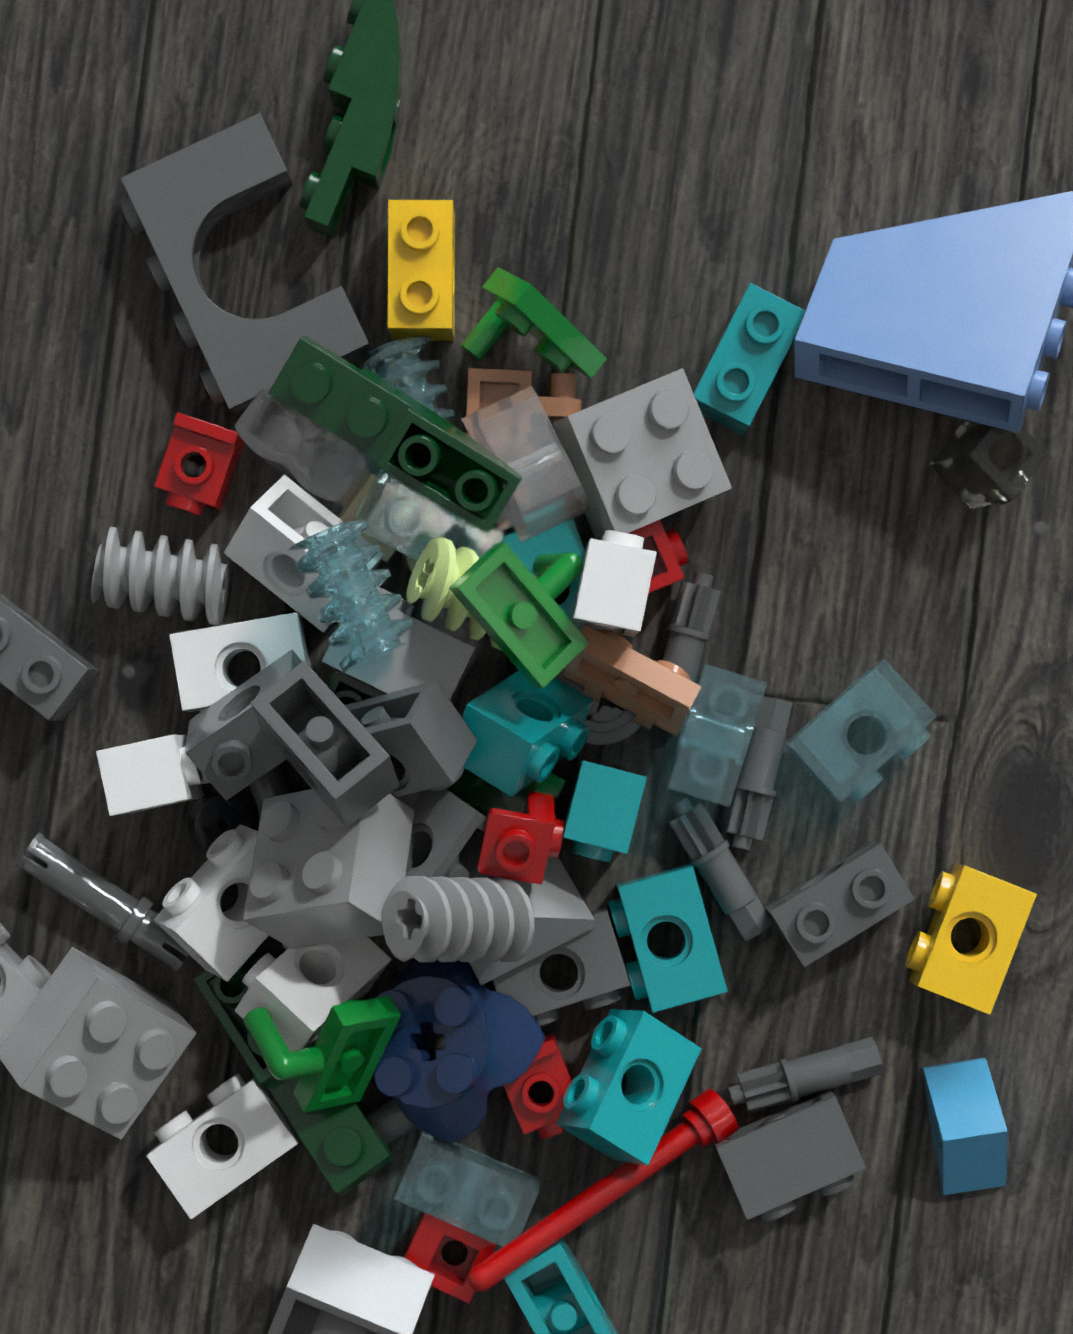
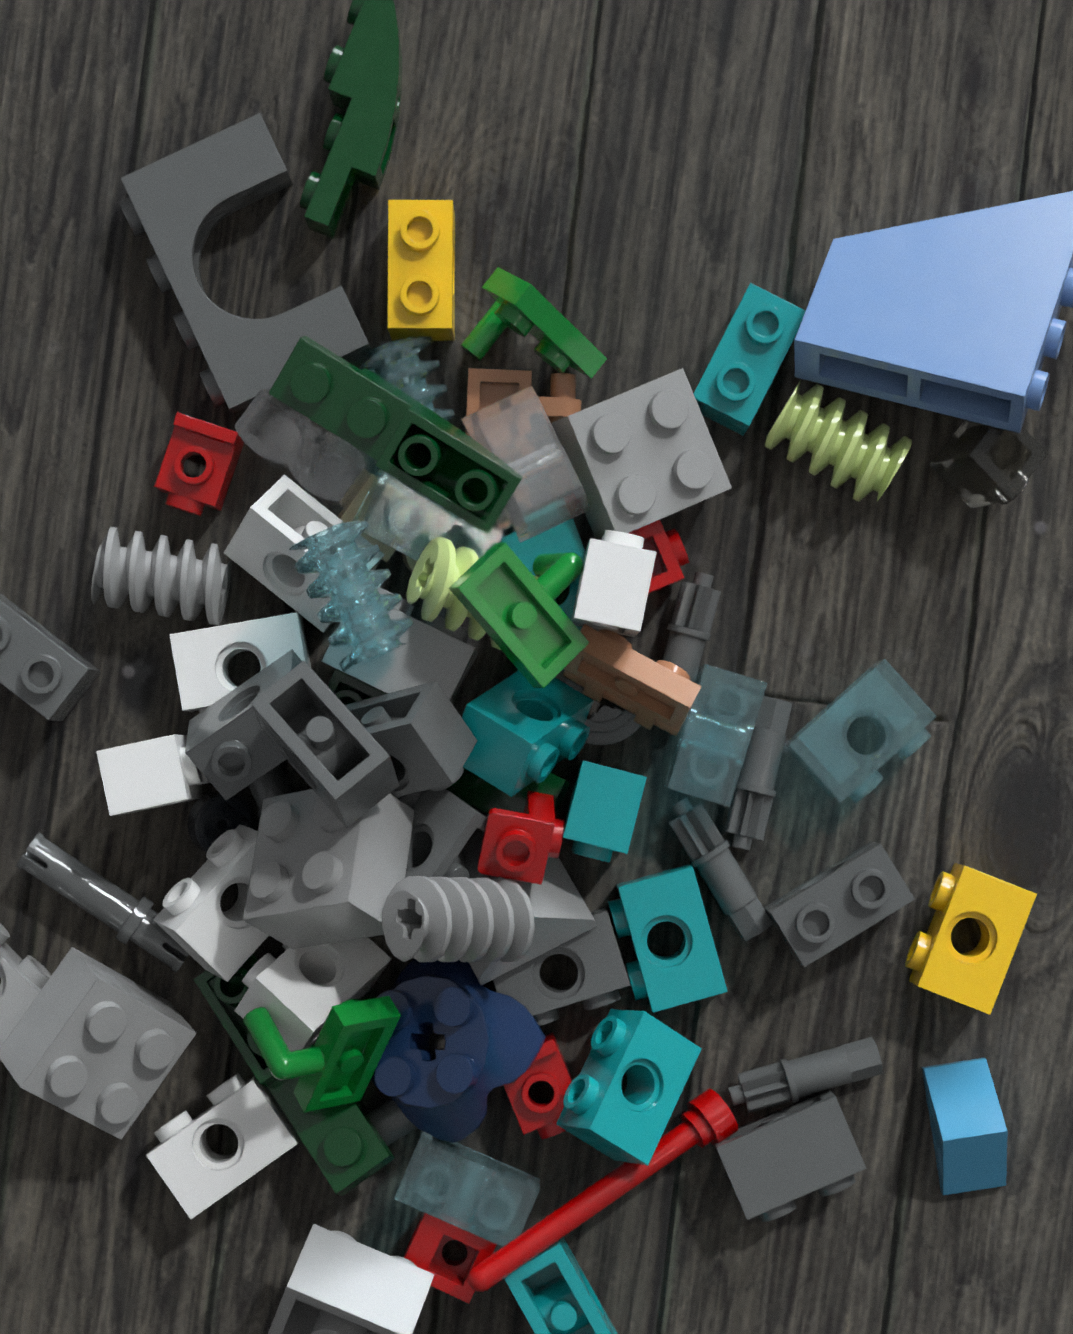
(838, 442): none -> yellowish green piece

